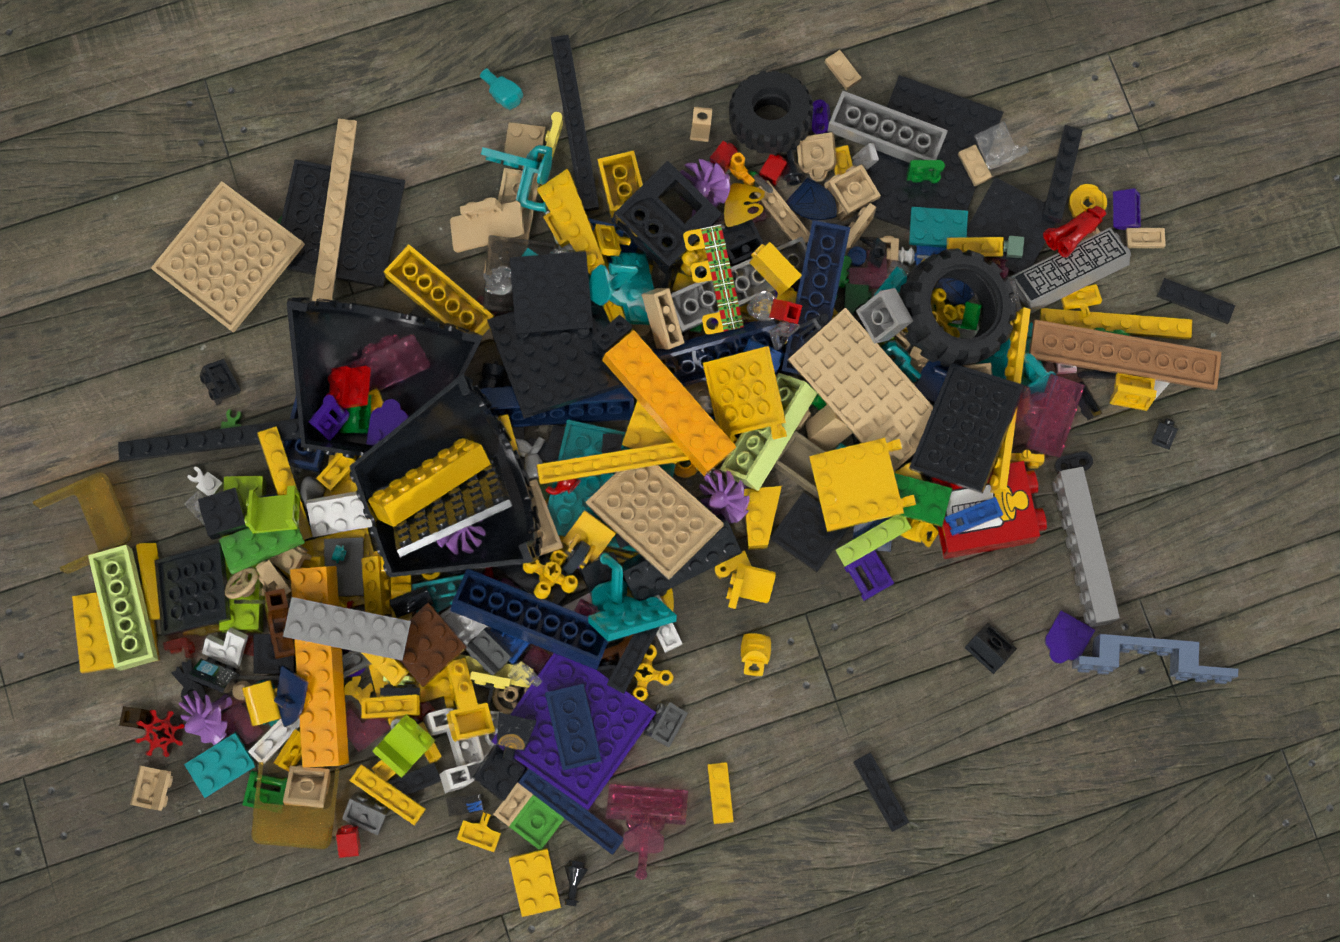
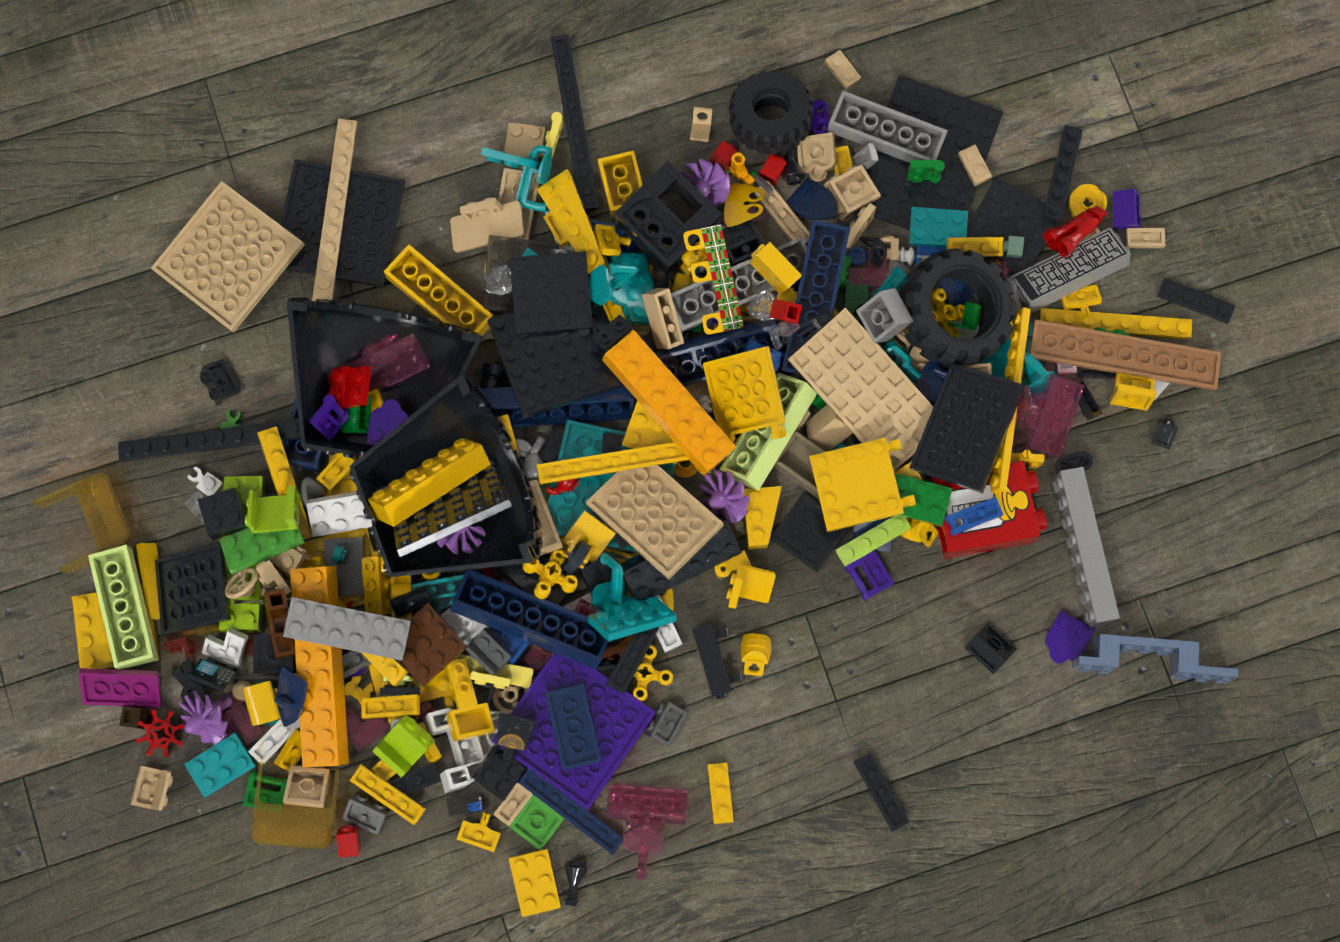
(120, 687): none -> magenta plate
(503, 90): teal piece -> none
(524, 672): clear bracket -> none
(712, 661): none -> black brick
(998, 146): clear bracket -> none

